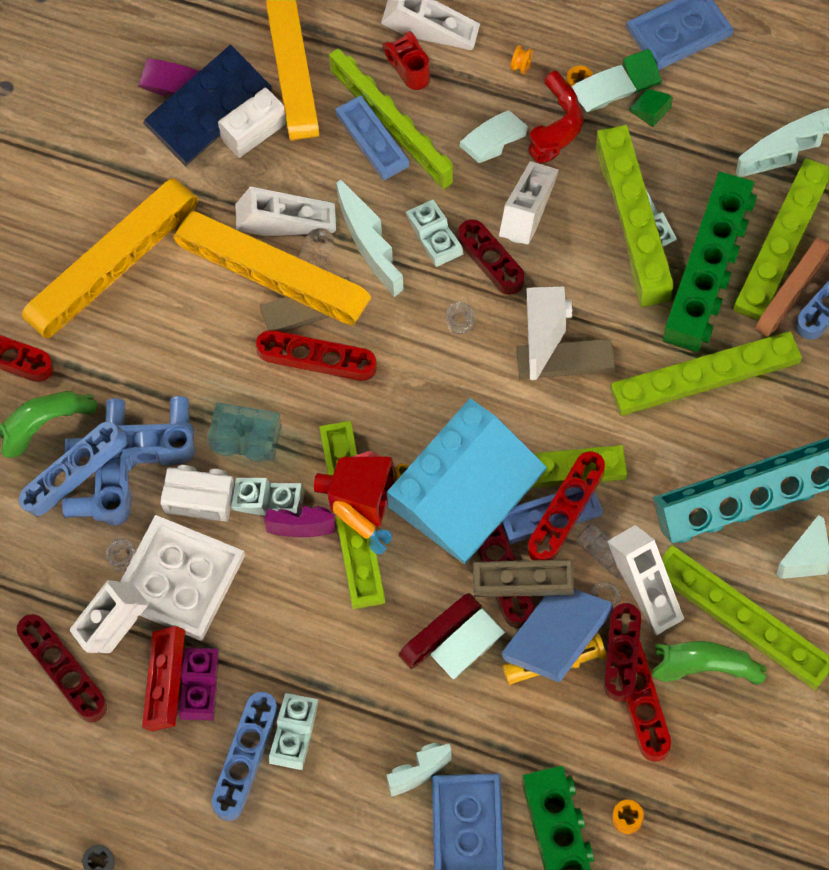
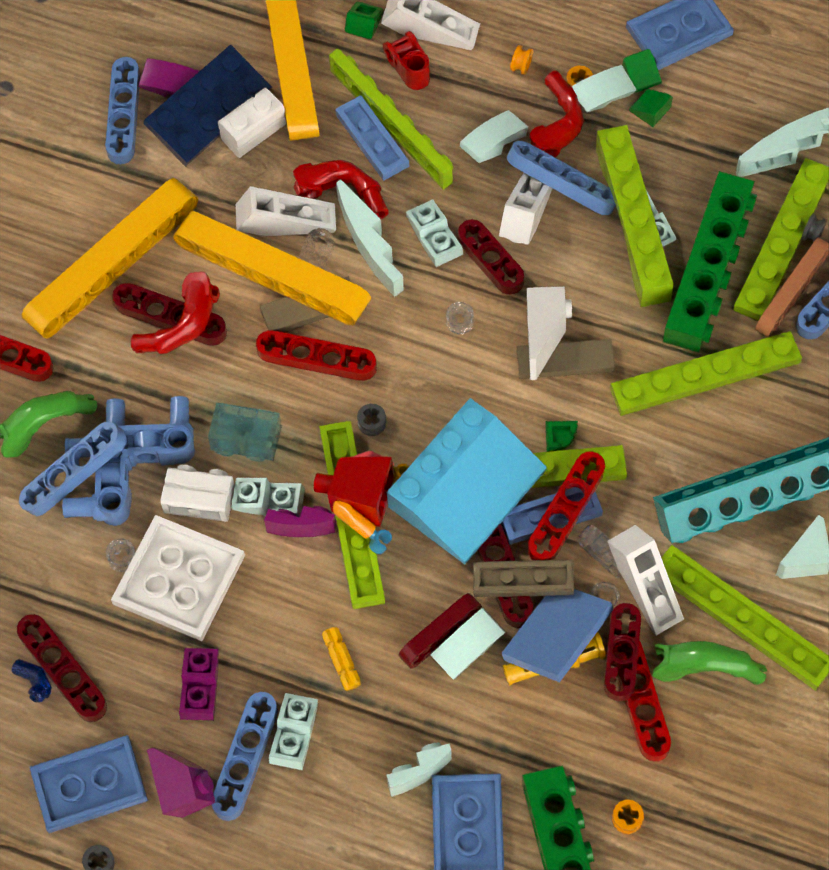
(36, 675): none -> clear blue arm
(88, 784): none -> medium blue tile
(108, 617): white brick -> none
(122, 110): none -> medium blue beam
(163, 678): red plate -> none
(167, 317): none -> dark red beam
(180, 783): none -> magenta slope
(197, 310): none -> red piece
(314, 179): none -> red piece
(341, 658): none -> yellow axle
(363, 19): none -> green slope
(371, 409): none -> dark grey bush
(559, 434): none -> green tile
(561, 177): none -> medium blue beam
(814, 228): none -> dark grey bush

